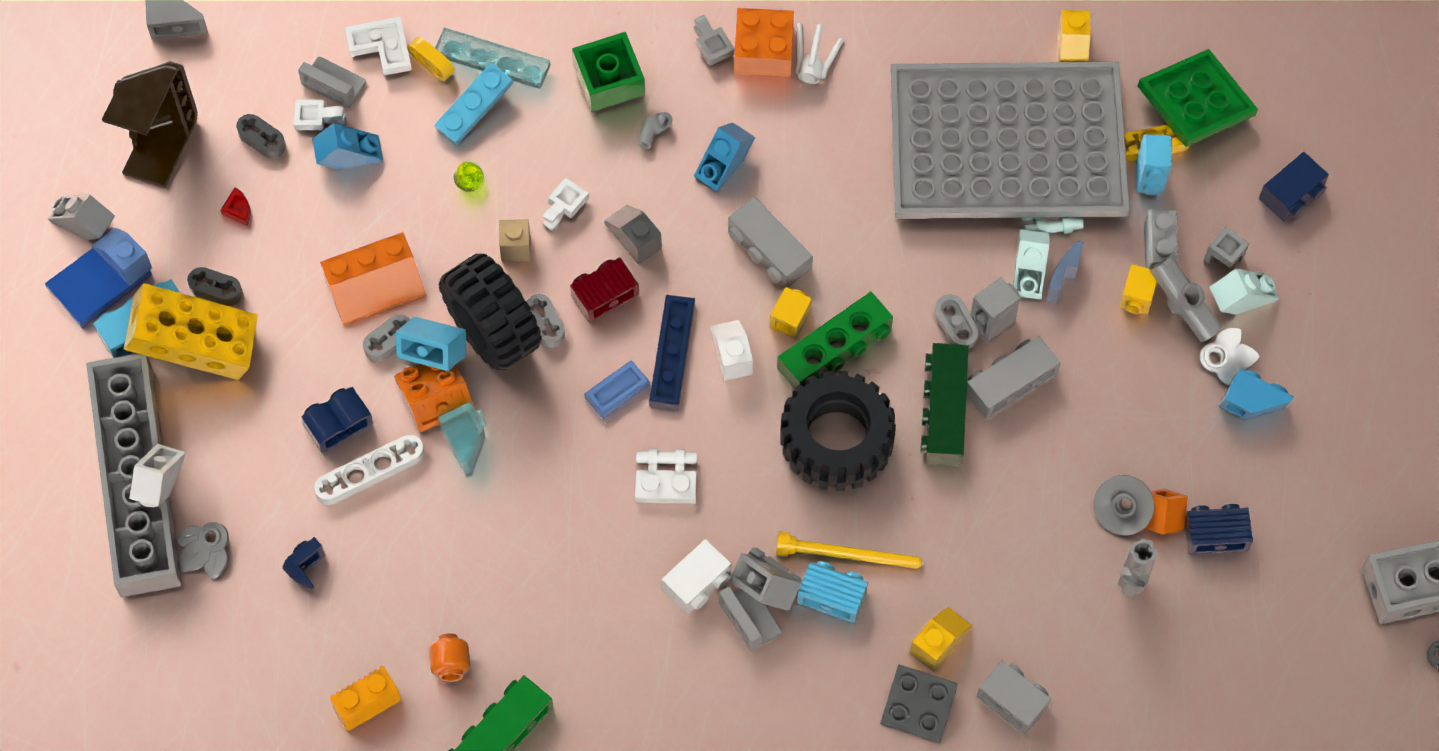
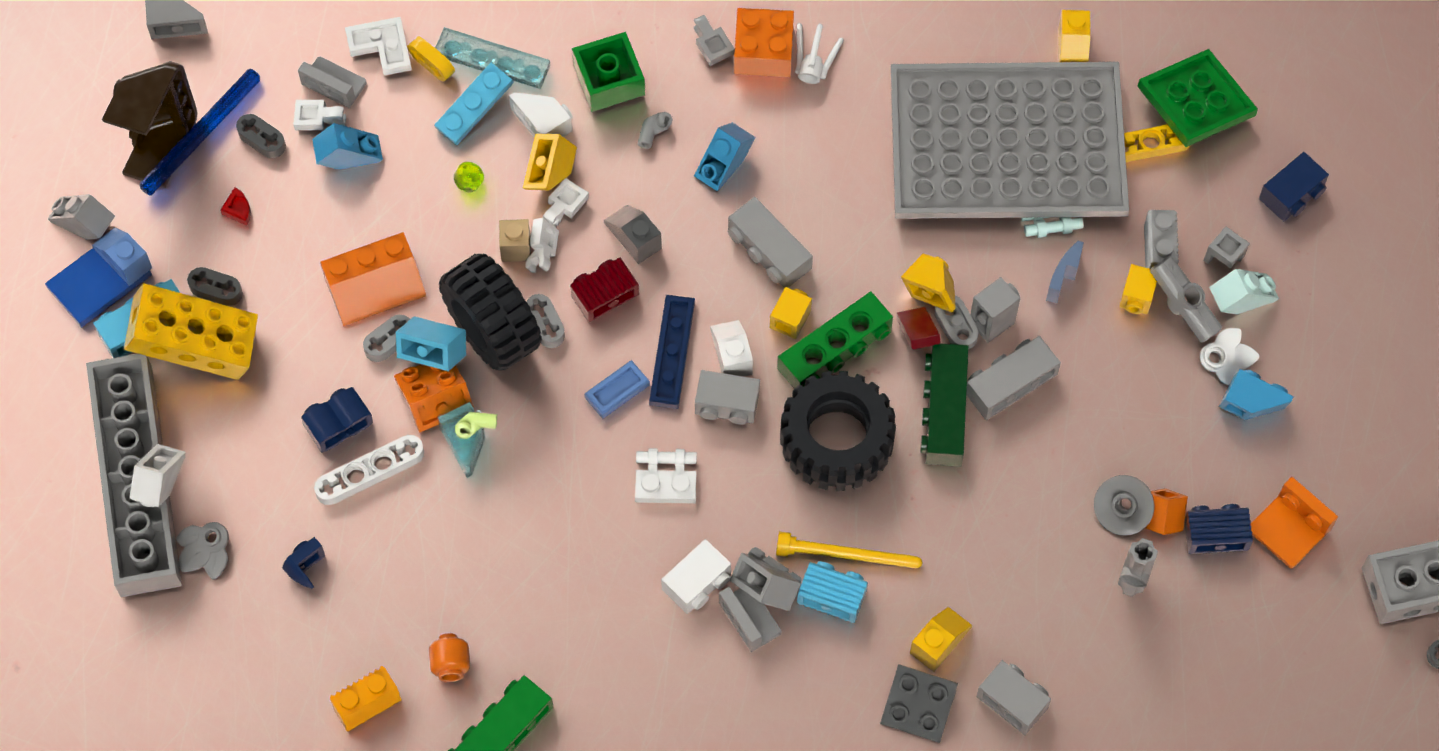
(199, 132): none -> clear blue axle
(473, 422): none -> yellowish green arm
(541, 114): none -> white slope
(544, 242): none -> white plate
(549, 162): none -> yellow slope
(727, 397): none -> light grey brick
(918, 328): none -> dark red tile
(931, 282): none -> yellow slope
(1031, 263): light aqua slope -> none
(1153, 164): medium azure brick -> none
(1293, 523): none -> orange bracket

